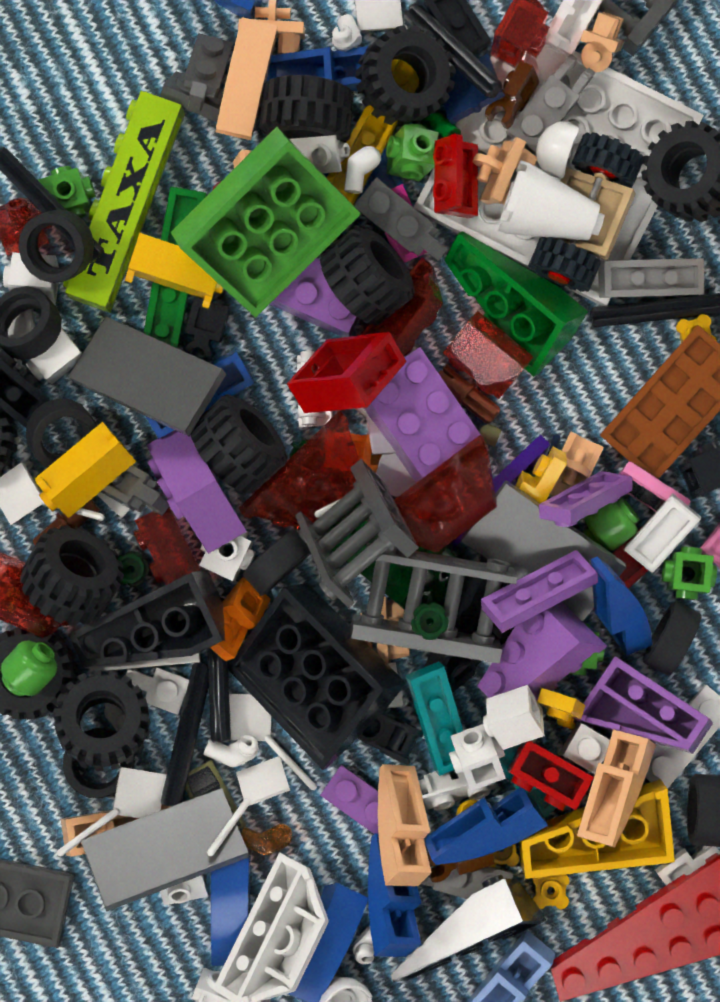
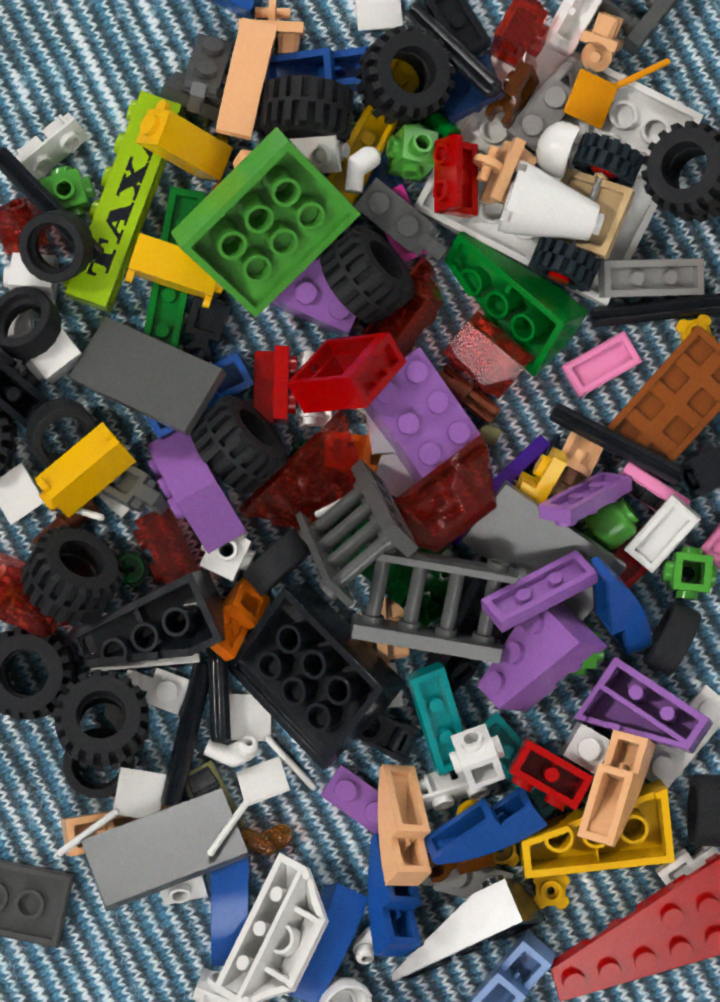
(28, 668): bright green head -> none
(63, 137): none -> white hinge
(184, 143): none -> yellow brick
(271, 377): none -> red bracket
(349, 34): white arm -> none
(439, 624): dark green plate -> none
(514, 717): white brick -> none
(561, 707): yellow plate -> none
(593, 95): none -> light orange piece
(601, 364): none -> bright pink tile
(617, 444): none -> black axle

